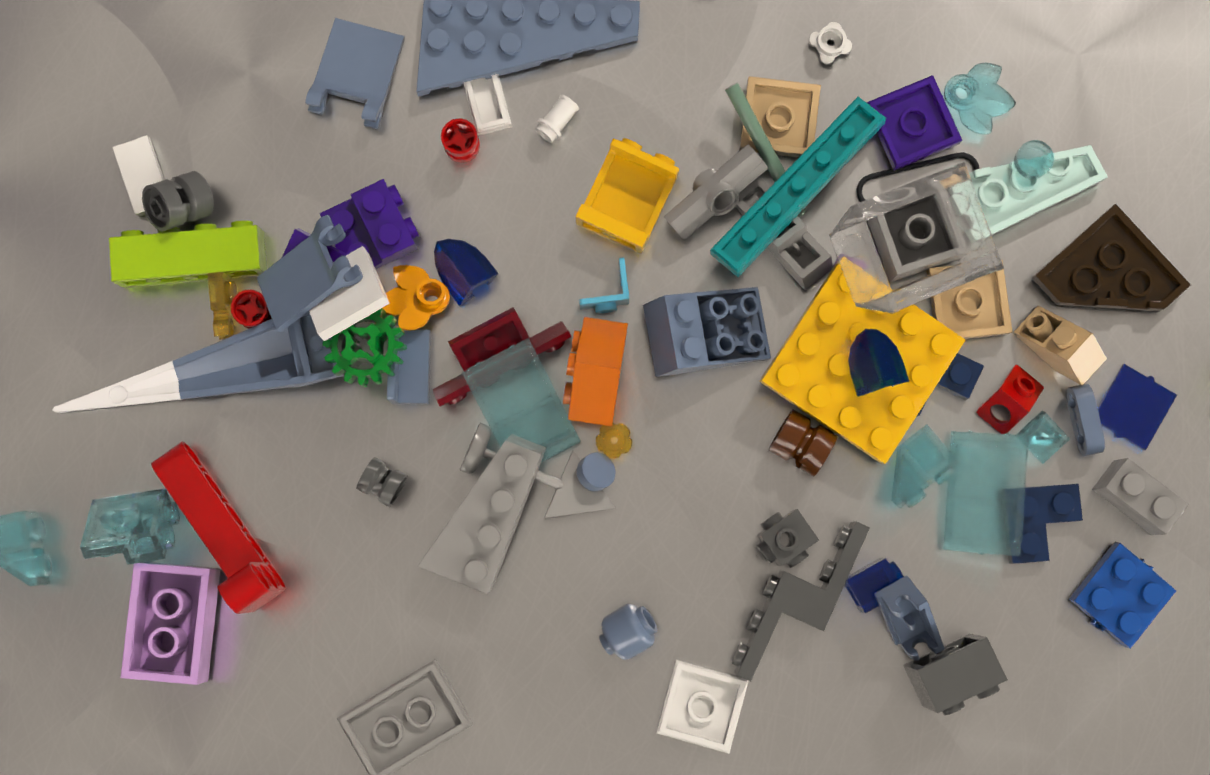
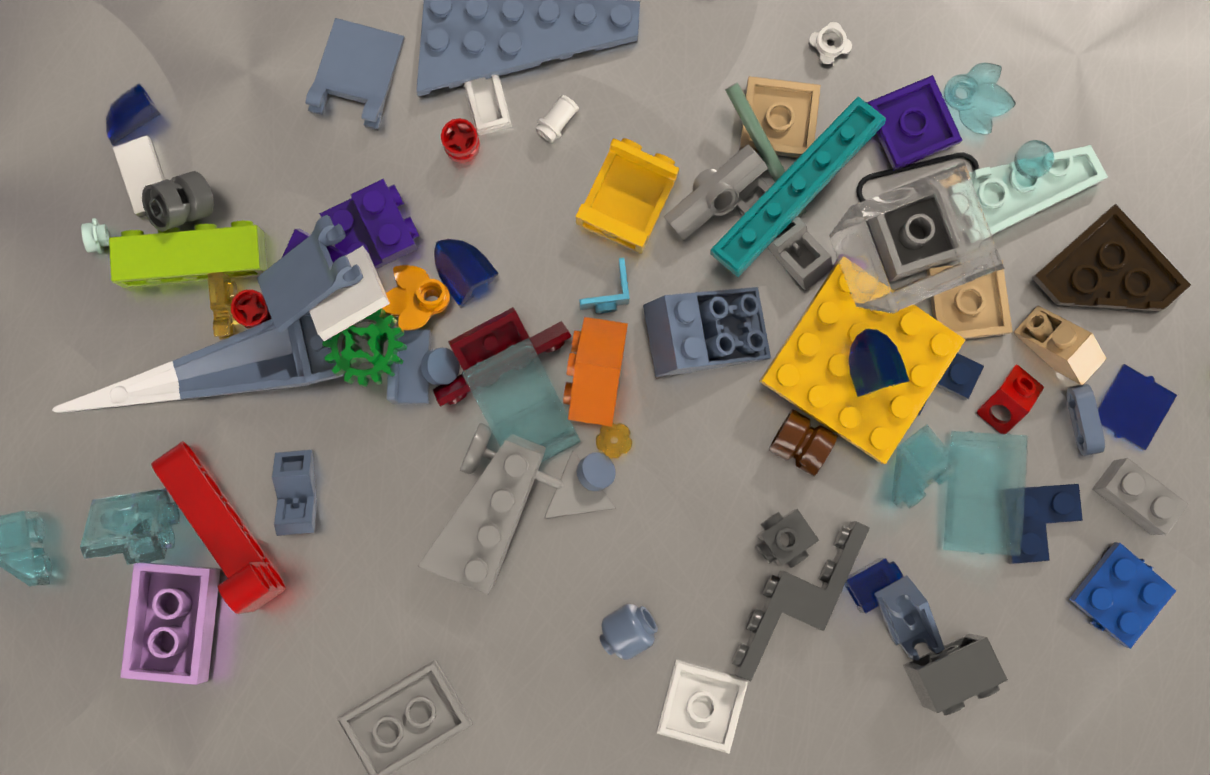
(95, 236): none -> light aqua plate
(129, 113): none -> clear blue brick
(295, 492): none -> sand blue slope
(381, 481): dark grey wheel -> none
(440, 366): none -> sand blue tile
(1044, 437): clear light blue tile -> none

